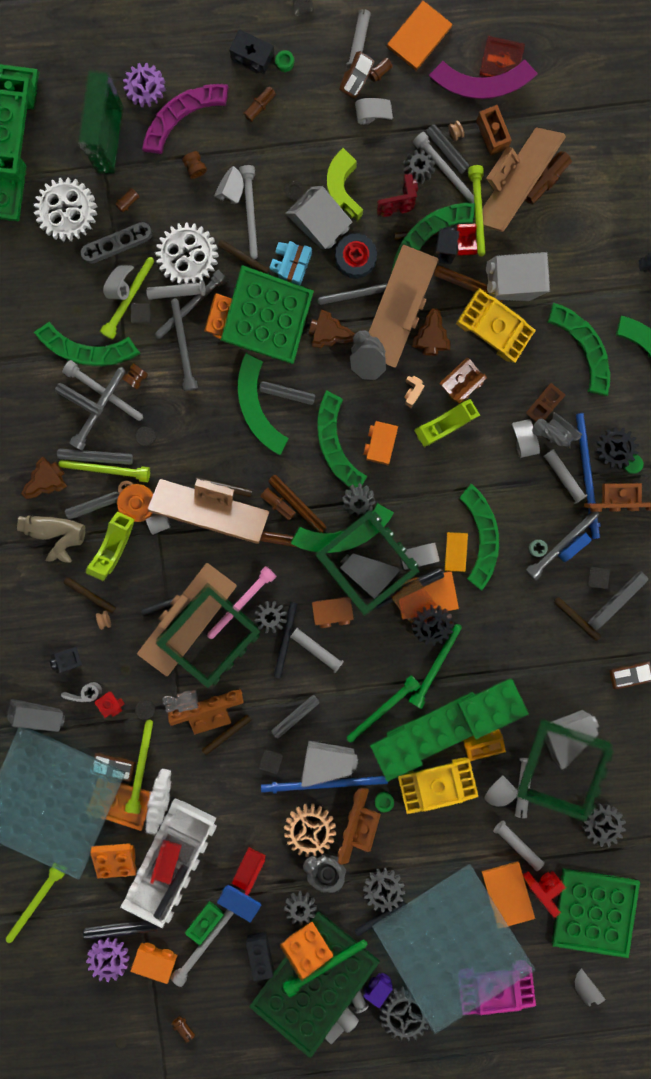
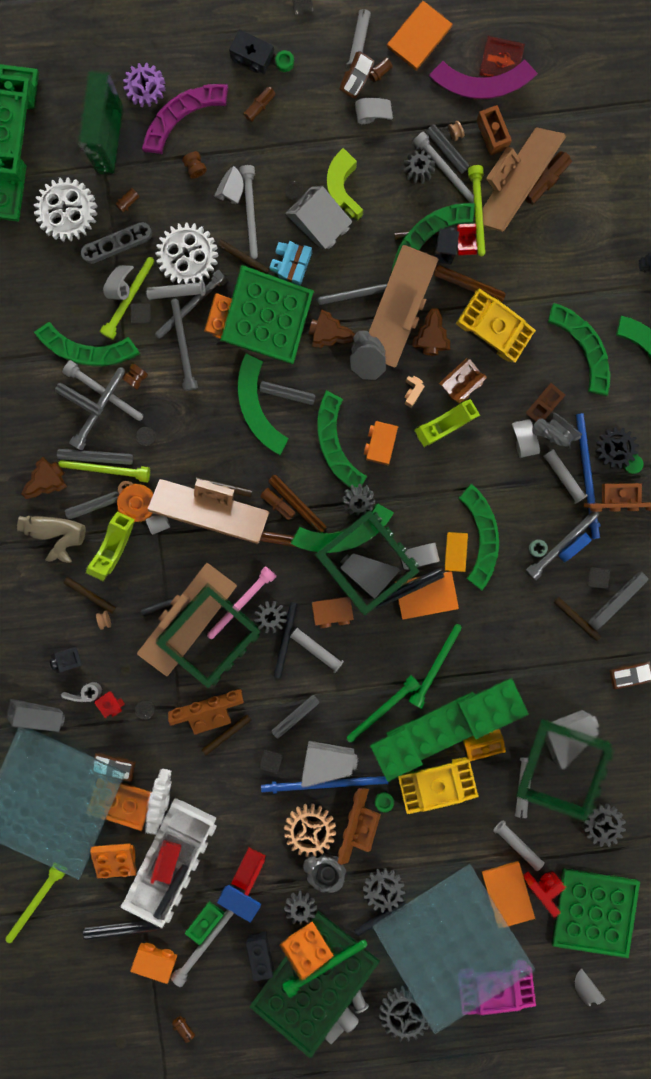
(104, 951): medium lavender gear -> none
(133, 805): lime piece -> none
(184, 701): clear plate -> none
(355, 256): black wheel -> none
(378, 989): dark purple brick -> none
(402, 203): dark red bracket -> none
(413, 599): clear orange piece -> none
(431, 622): black gear -> none
(501, 793): light grey brick -> none
(518, 276): light grey slope -> none

